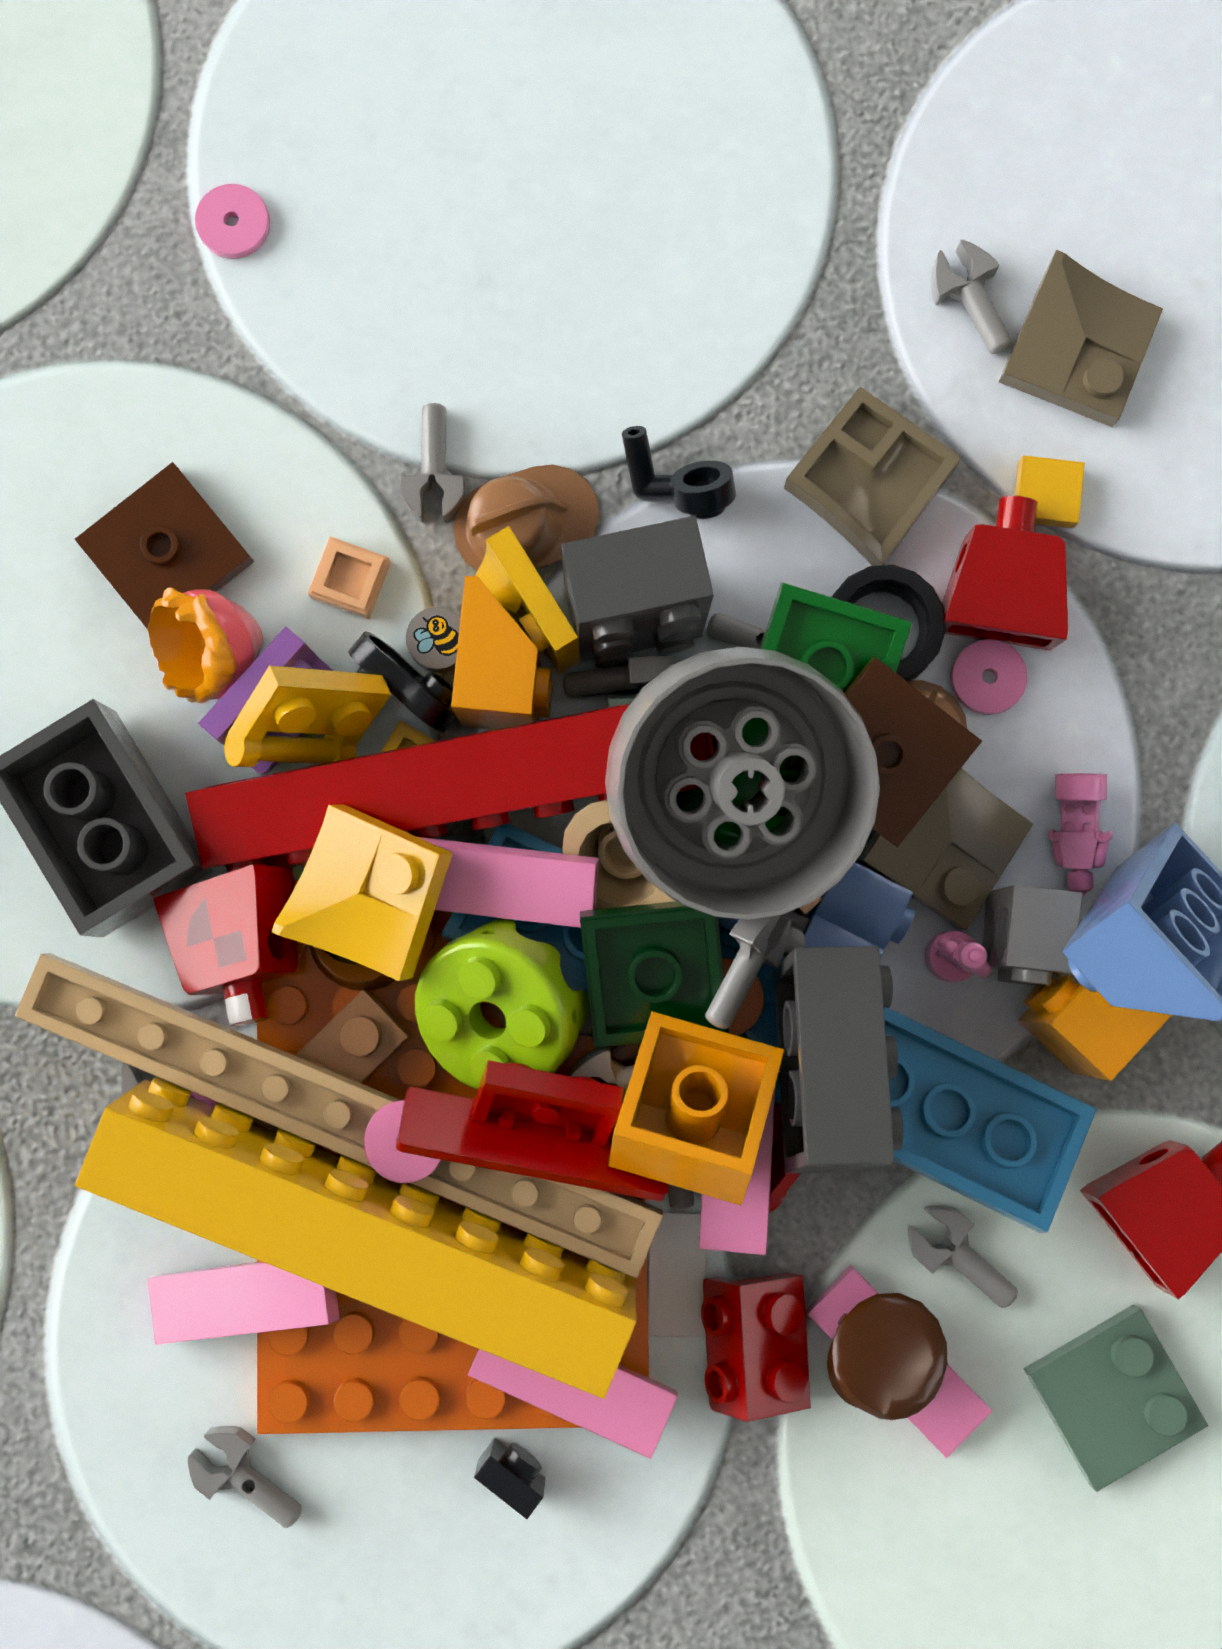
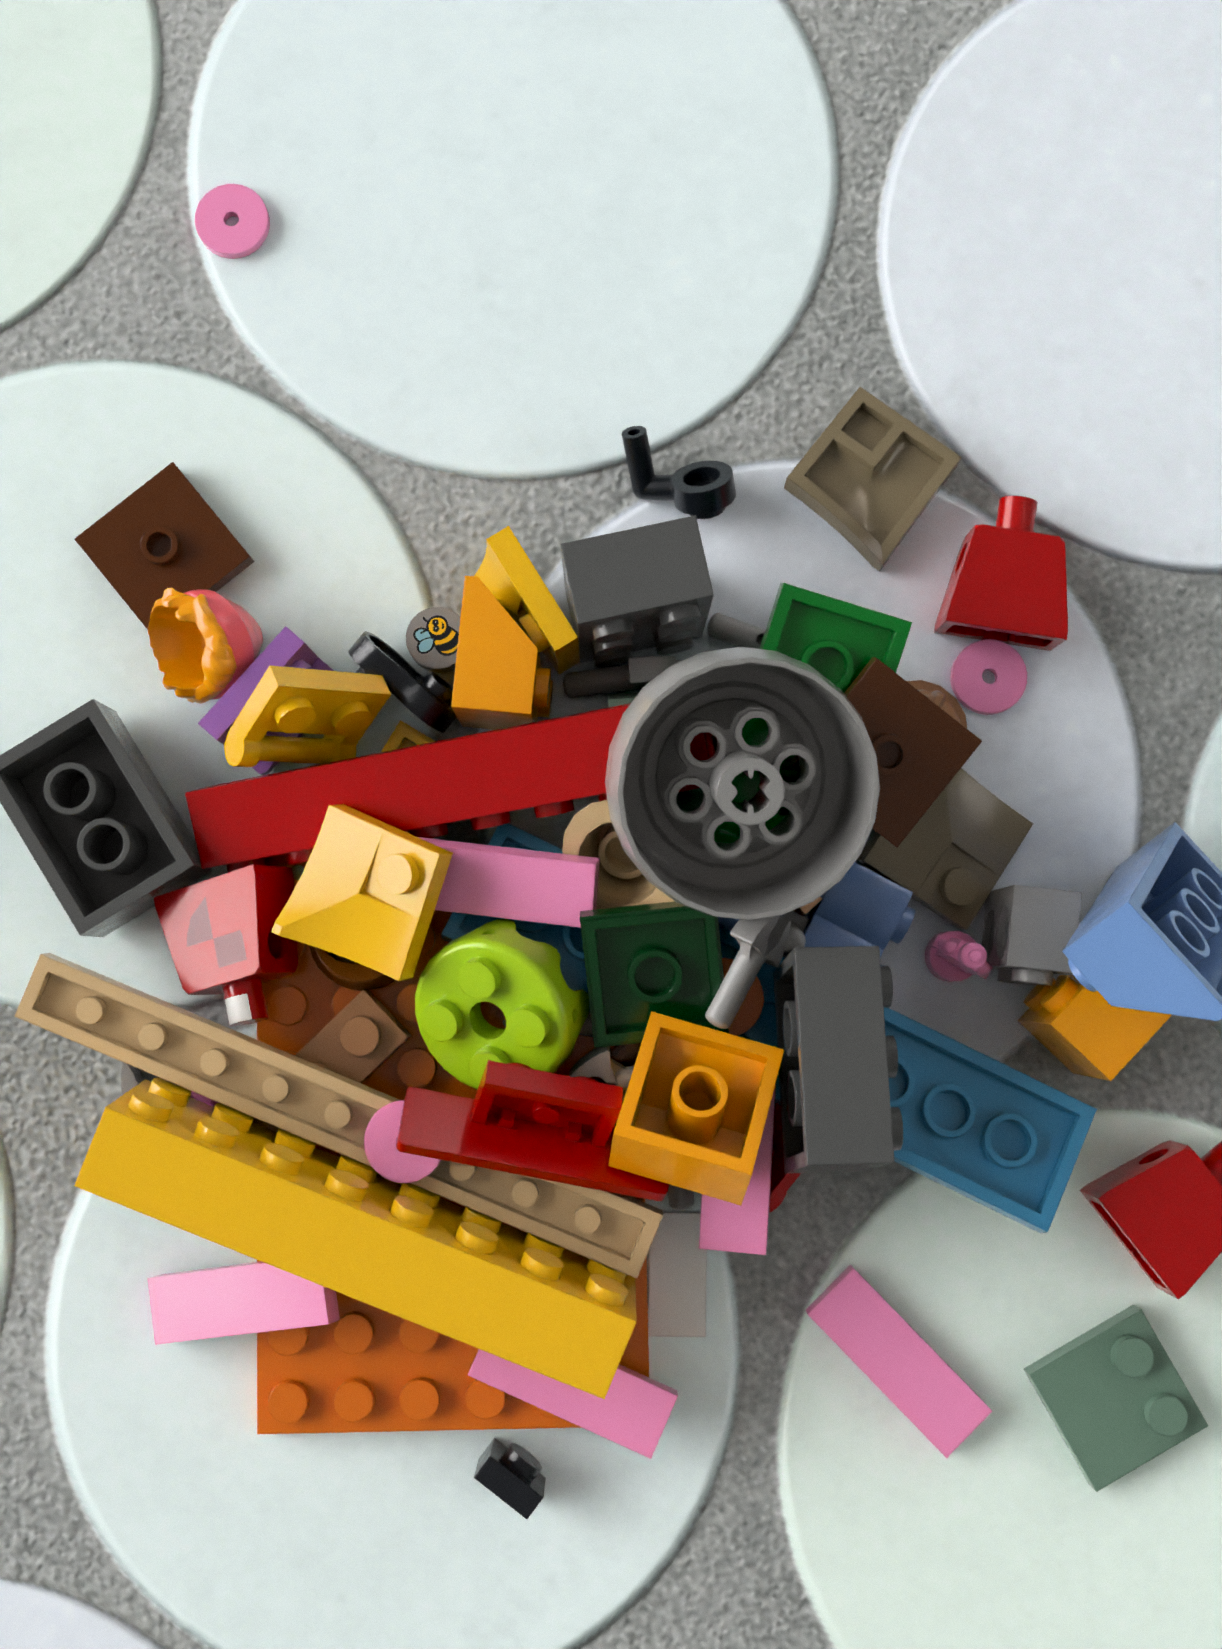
(240, 1475): light grey bar -> none
(349, 578): light nougat tile -> none
(433, 468): light grey bar -> none
(539, 505): medium nougat piece -> none
(756, 1346): red bracket -> none
(888, 1356): reddish brown piece -> none
(918, 595): black tyre -> none
(961, 1255): light grey bar -> none
(971, 292): light grey bar -> none
(1055, 487): yellow tile -> none
(1080, 842): bright pink piece -> none
(1081, 342): dark tan plate -> none

